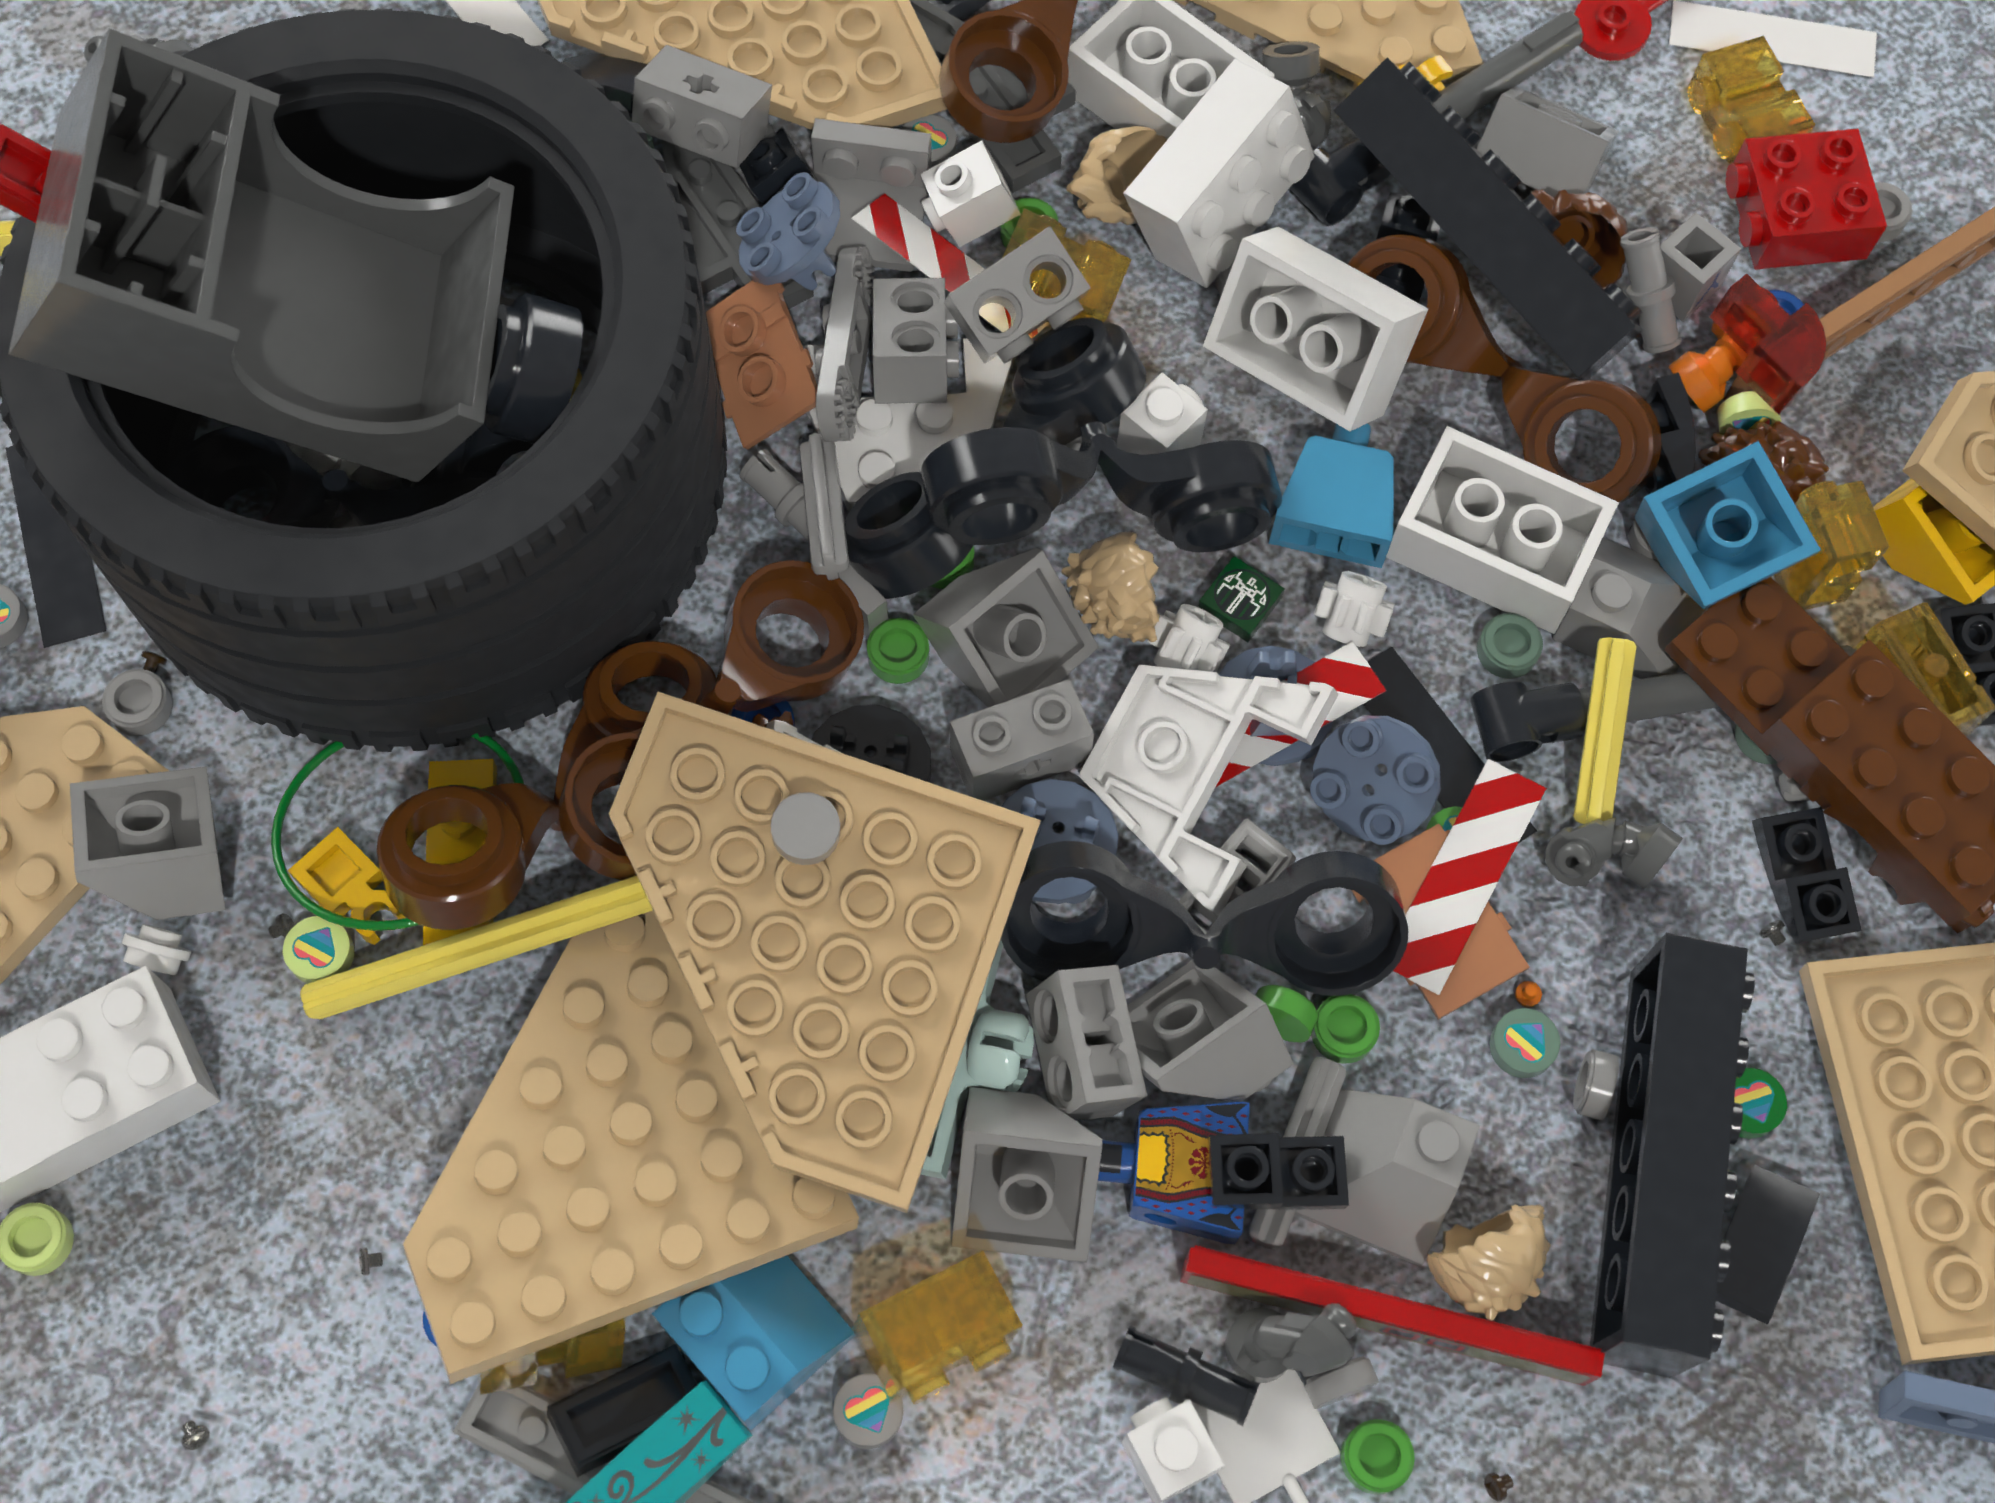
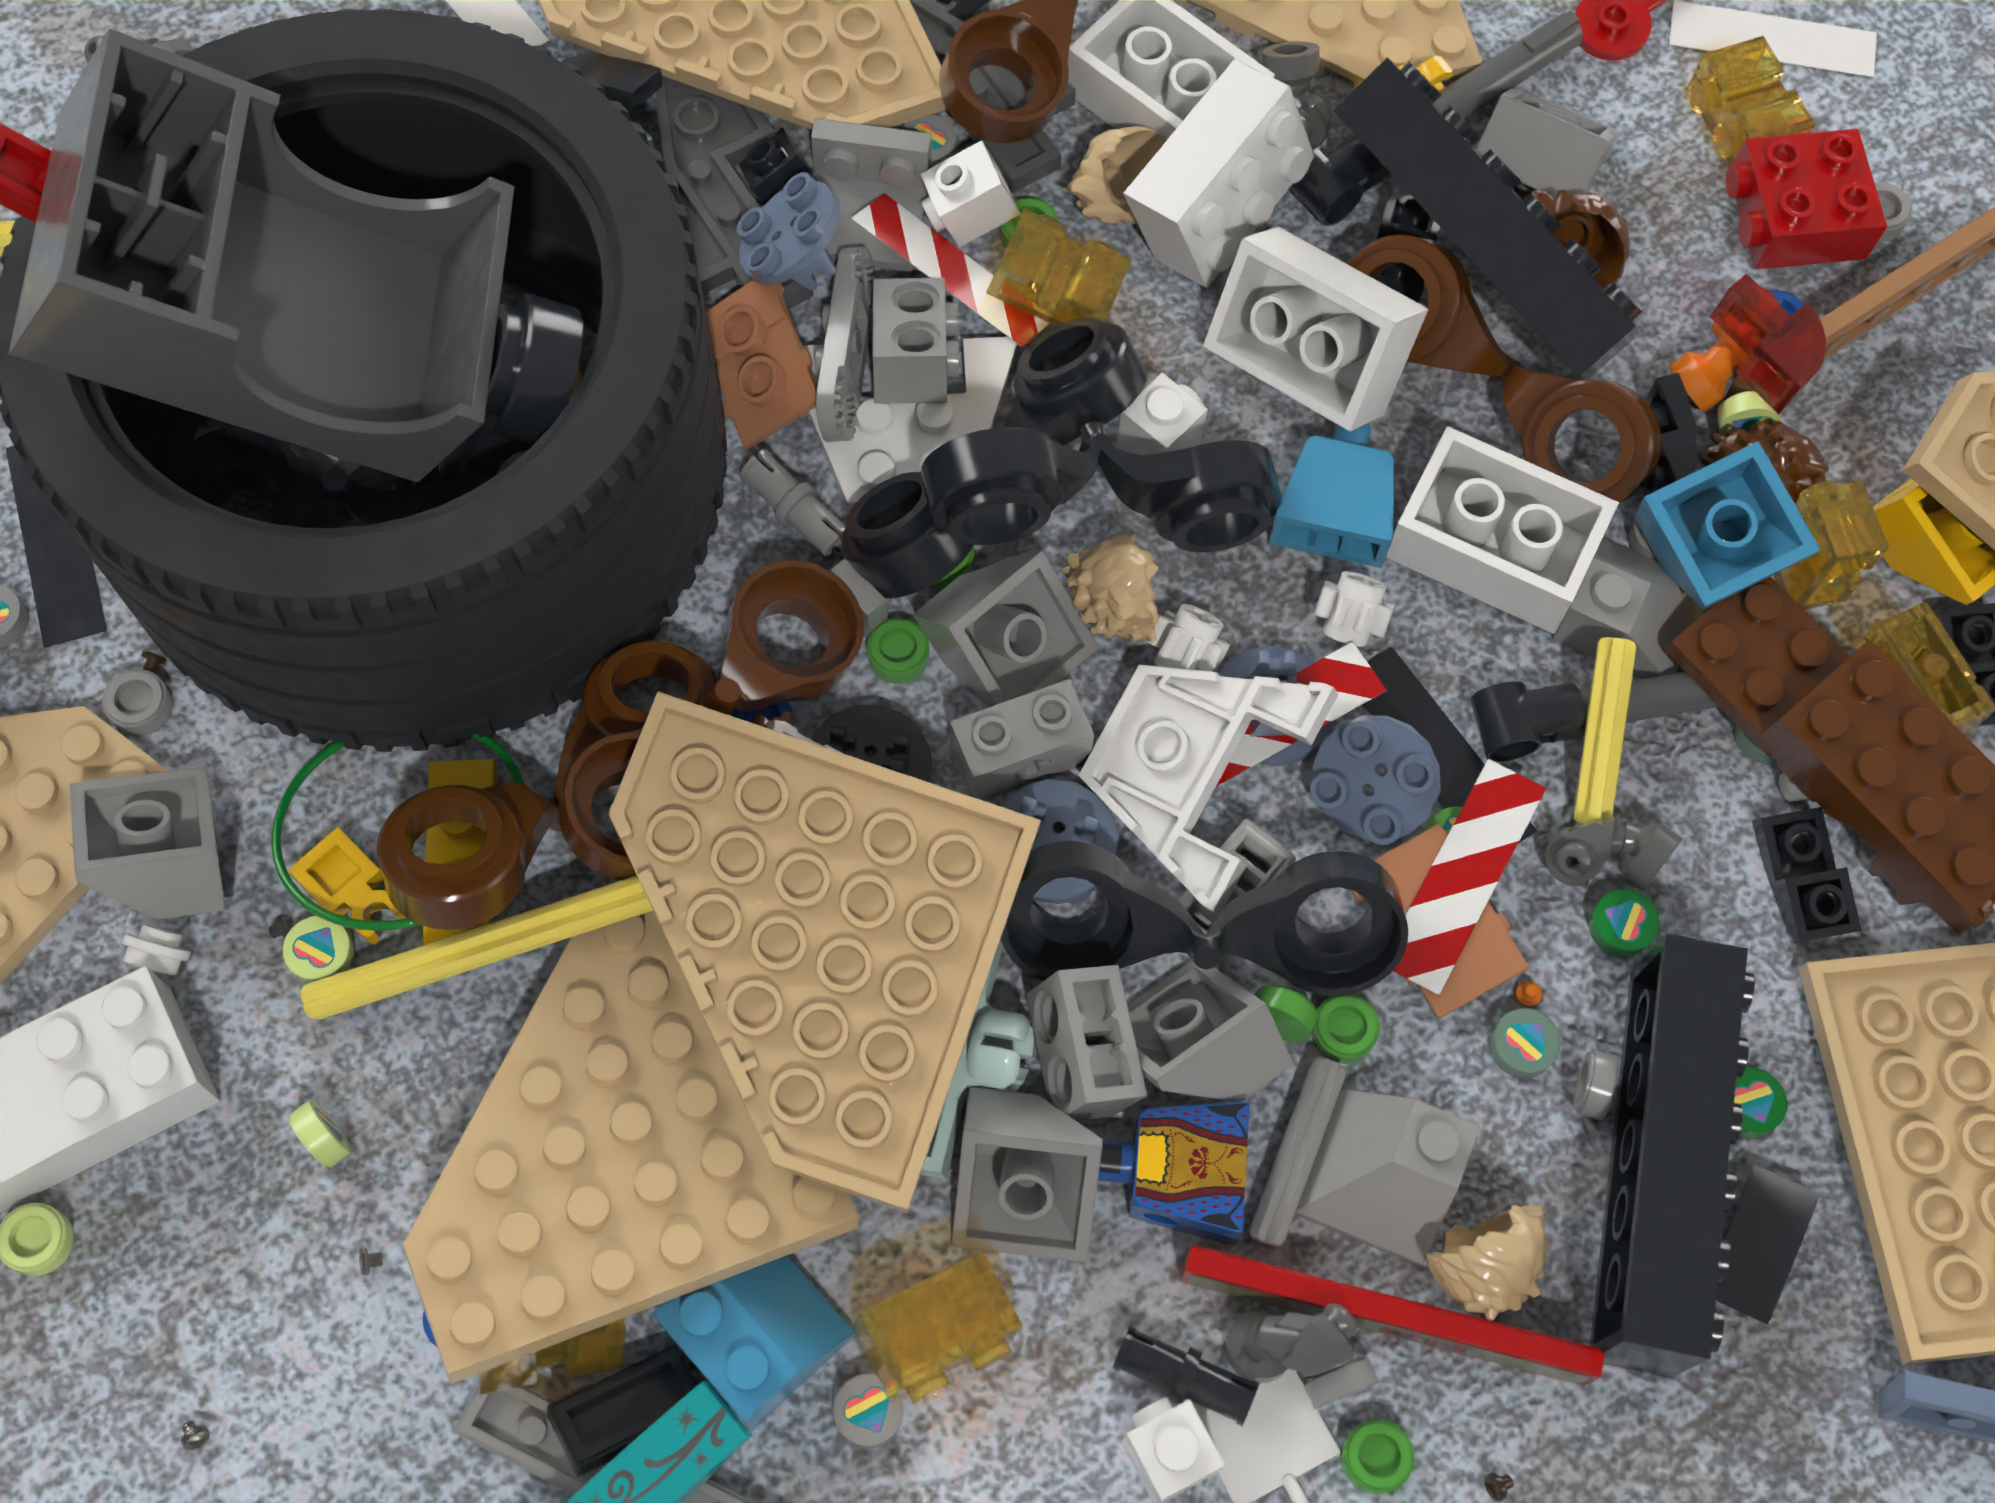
(319, 1134): none -> yellowish green tile
(701, 105): light grey brick -> none
(805, 828): light grey tile -> none
(824, 507): light grey axle -> none
(1009, 285): light grey brick -> none
(1241, 598): dark green tile -> none
(1278, 1172): black slope -> none
(1509, 646): sand green tile -> none
(1623, 923): none -> green tile
(1651, 289): light grey pin -> none
(1698, 262): light grey brick -> none
(1773, 931): clear smoke piece -> none

